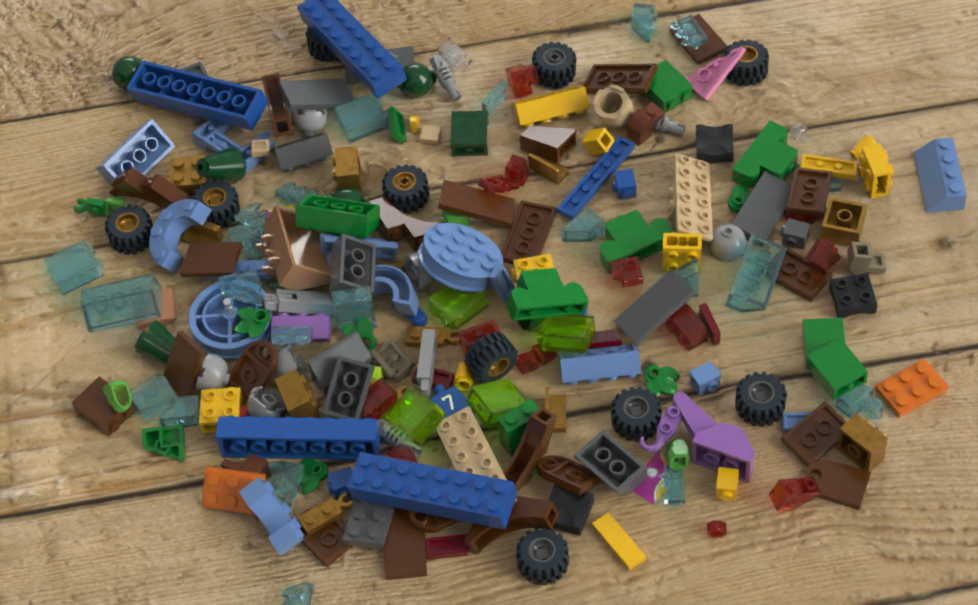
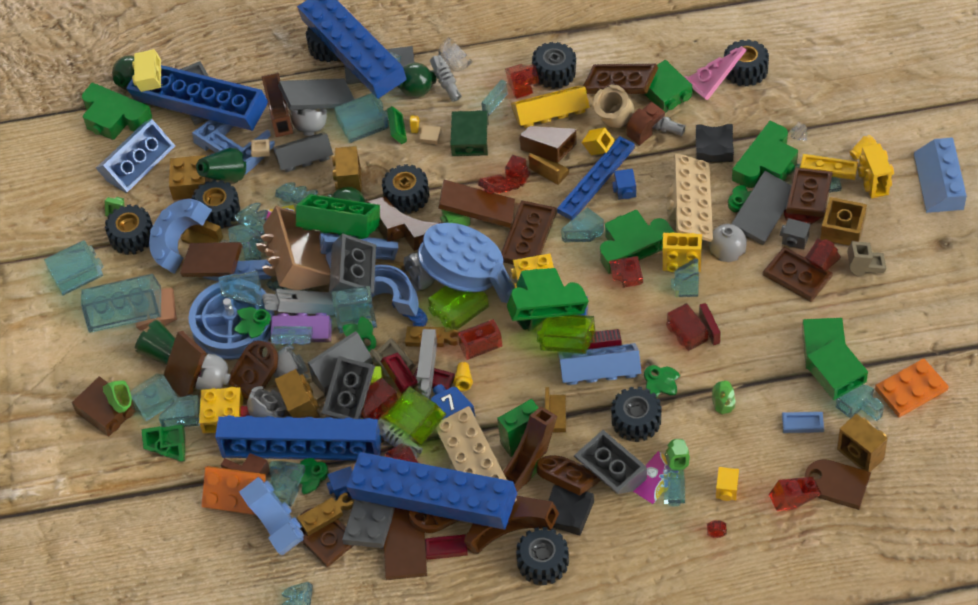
(94, 206): green plate -> none
(111, 112): none -> green brick
(147, 70): none -> light yellow brick
(154, 190): reddish brown arch -> none
(399, 372): none -> dark red tile
(491, 357): black wheel -> none
(494, 400): clear neon green brick -> none
(534, 359): clear red slope -> none
(618, 541): yellow tile -> none
(642, 20): clear light blue slope -> none
(654, 307): dark grey tile -> none
(689, 30): clear light blue plate -> none
(705, 51): reddish brown tile -> none
(705, 378): medium blue brick -> none
(712, 443): medium lavender slope -> none
(723, 397): none -> bright green rock
(755, 275): clear light blue slope -> none
(760, 398): black wheel -> none
(814, 434): reddish brown tile -> none
(853, 295): black brick -> none

